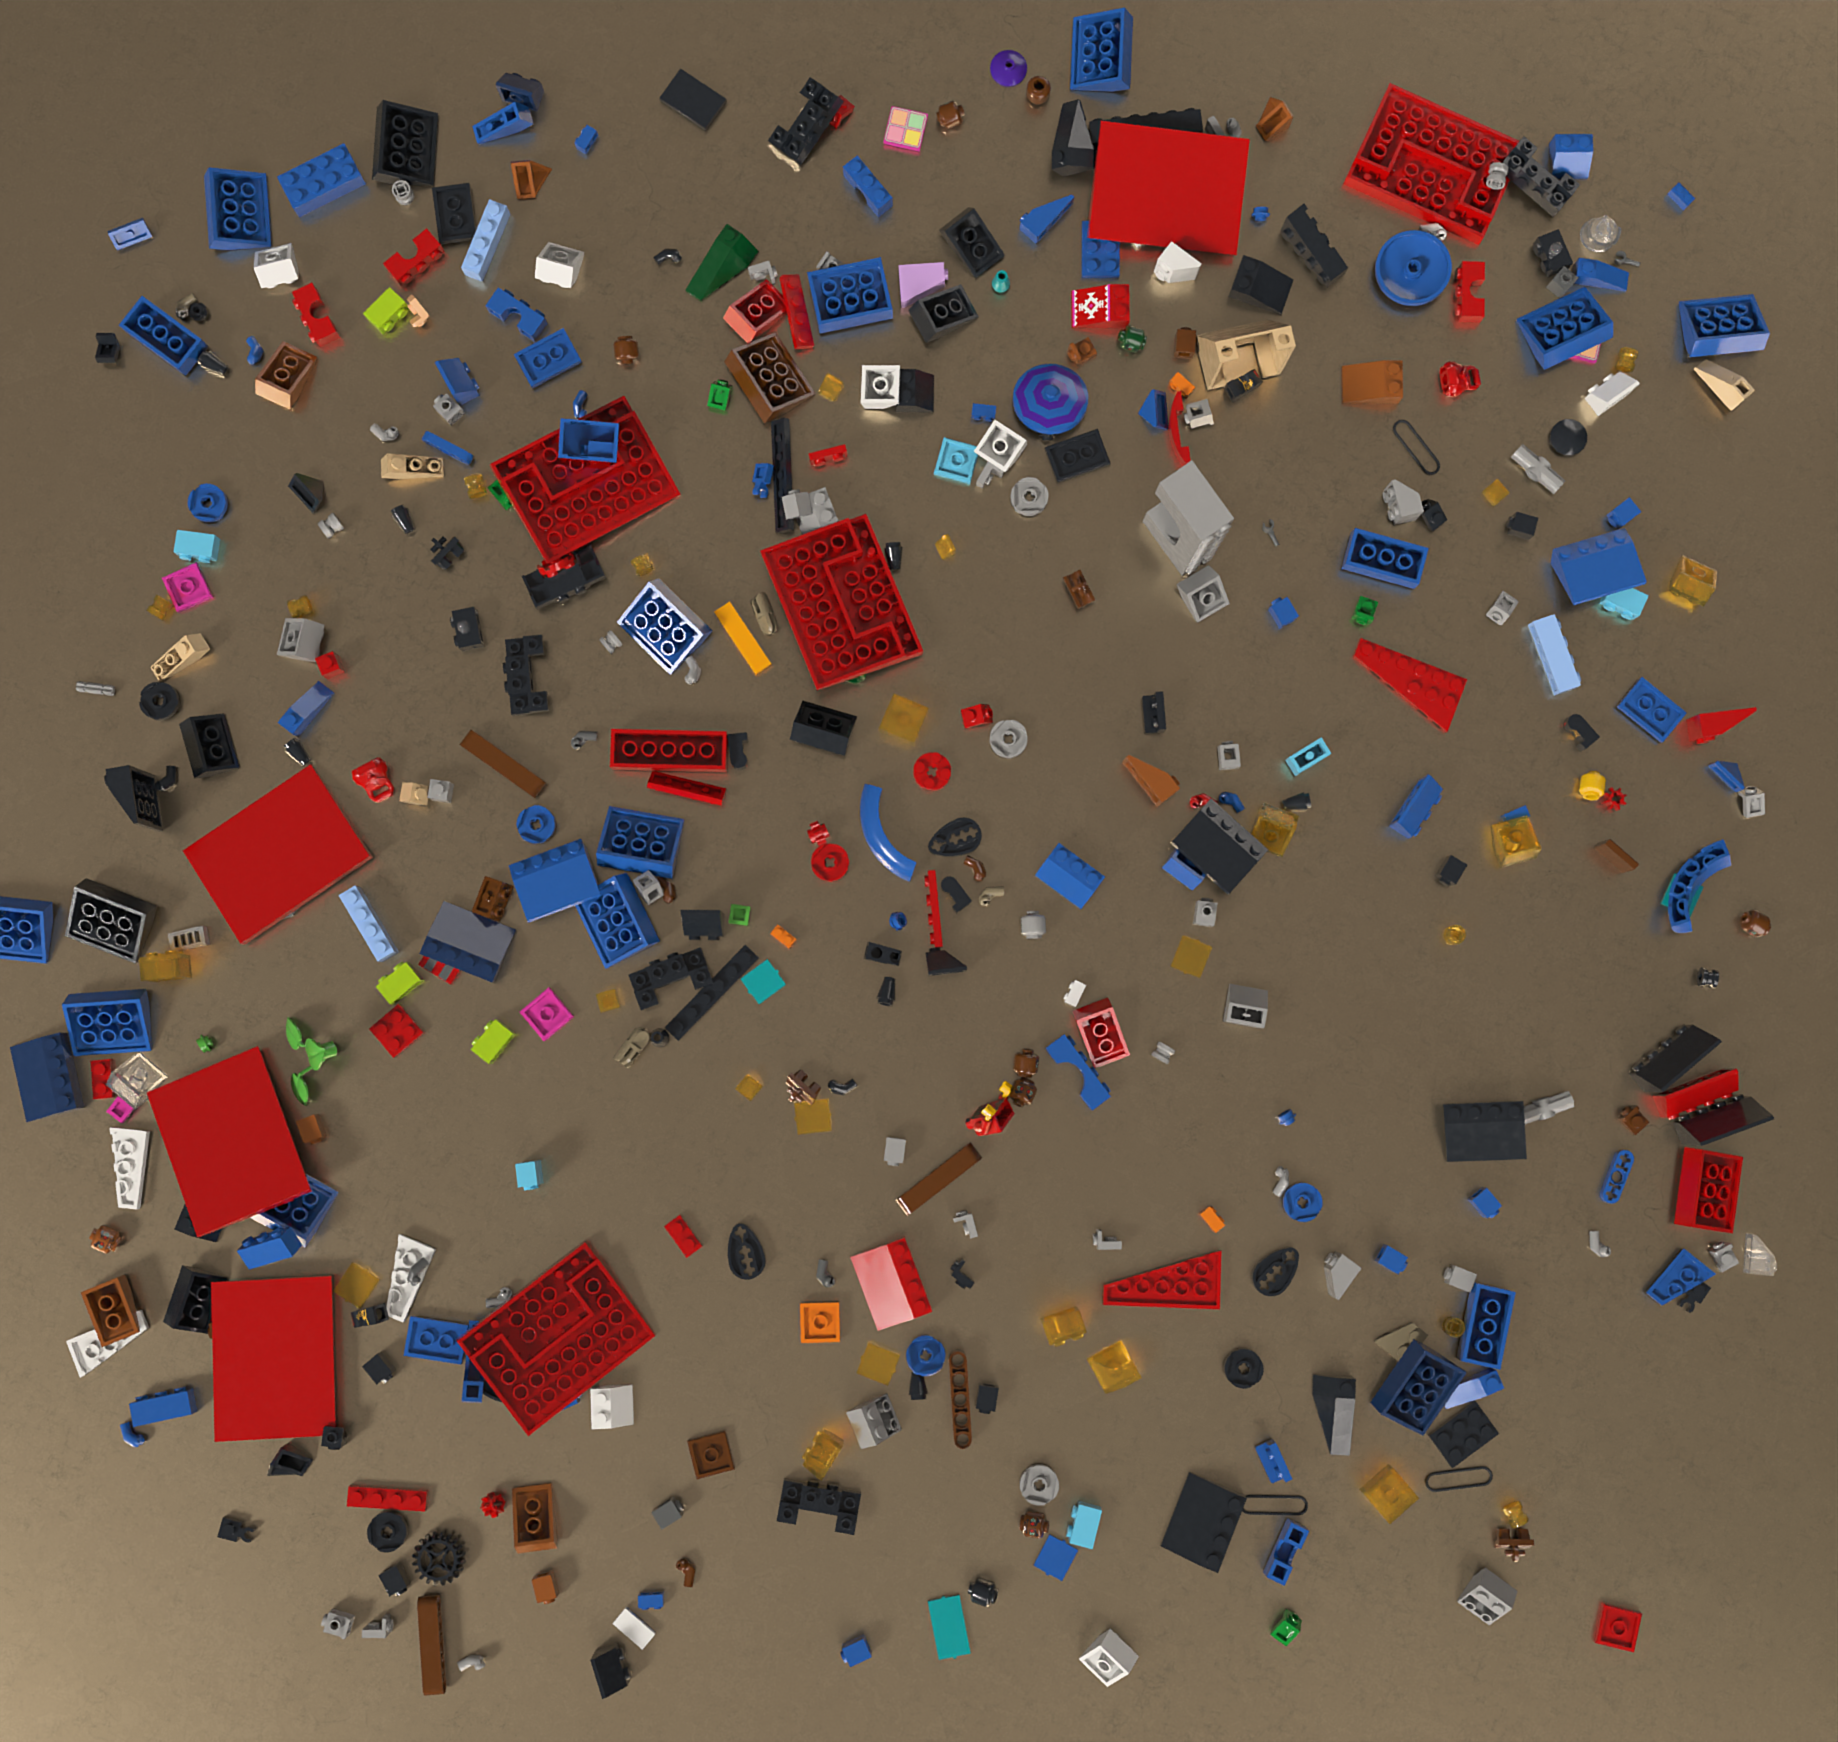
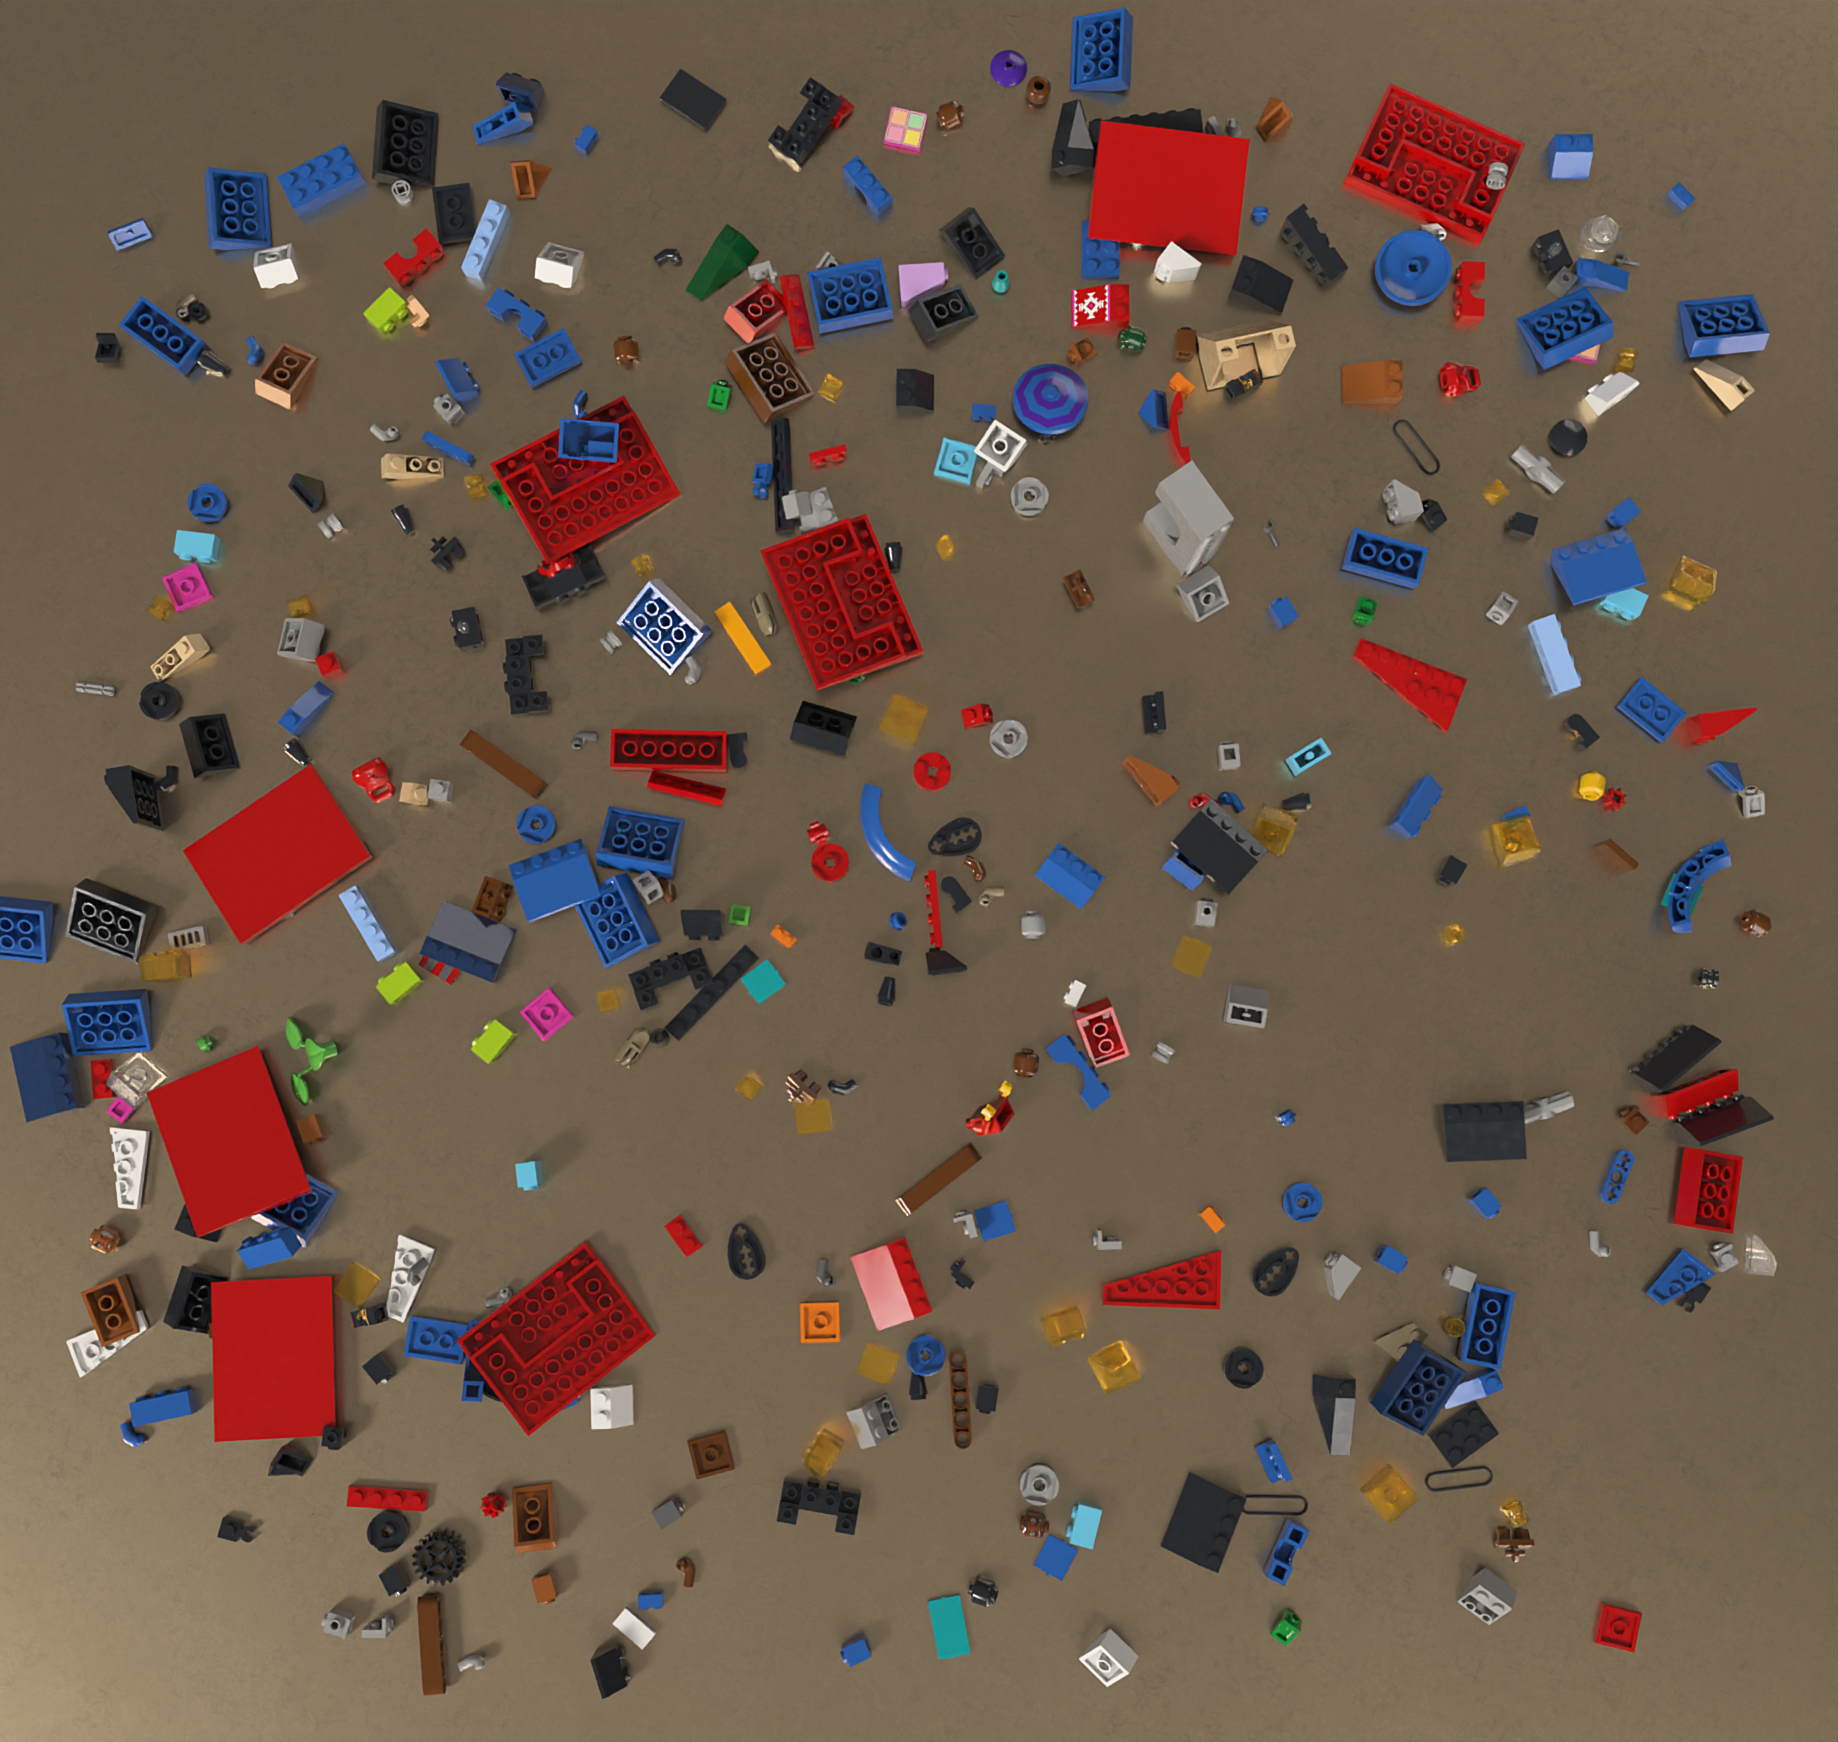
(308, 301): red arch -> none
(396, 1030): red plate -> none
(880, 386): white slope -> none
(894, 1151): light grey brick -> none
(994, 1220): none -> blue piece
(1023, 1092): reddish brown head -> none
(1042, 218): blue slope -> none
(1077, 456): black tile -> none
(1198, 414): light grey brick -> none
(1283, 1181): light grey arm -> none
(1536, 180): black bracket -> none

